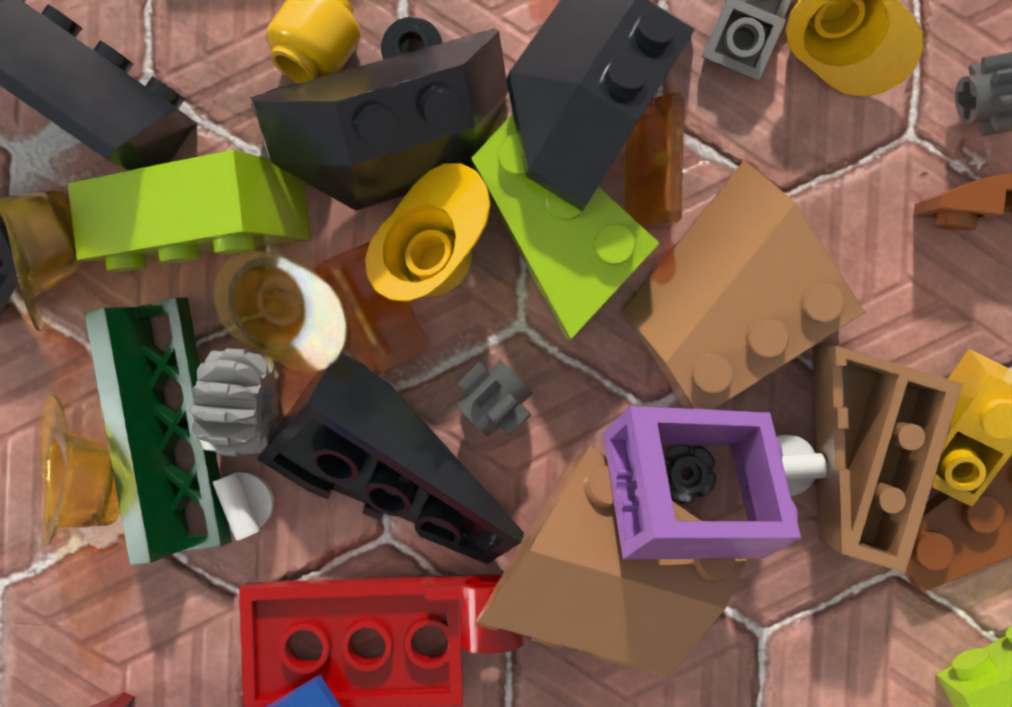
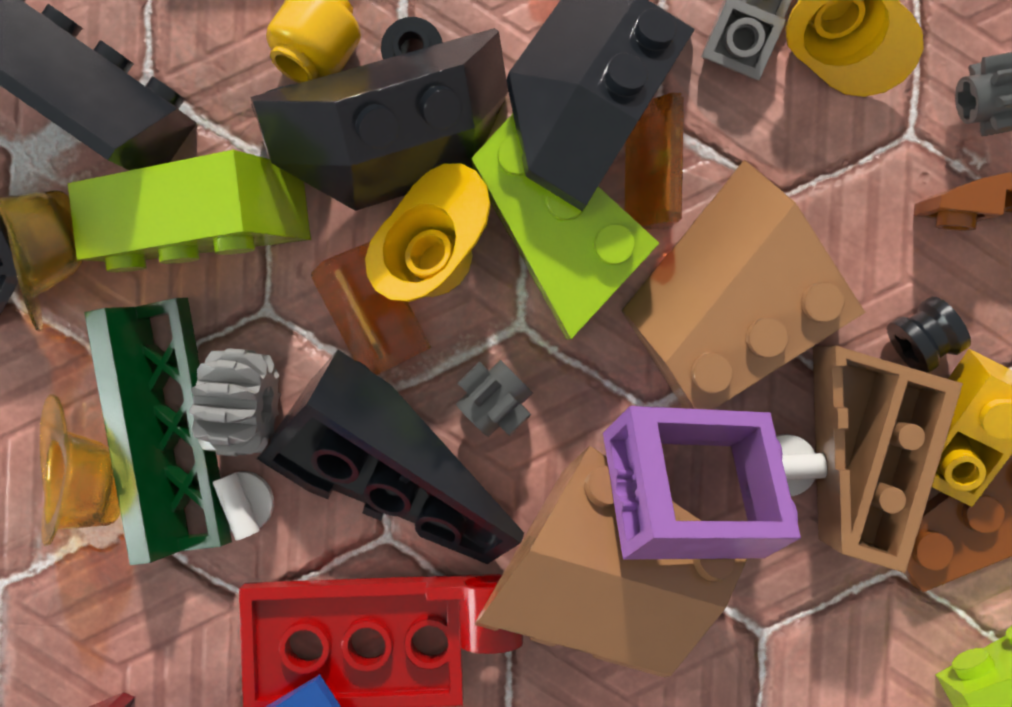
(281, 310): clear yellow piece -> none
(702, 479): black plate -> none
(929, 335): none -> black wheel

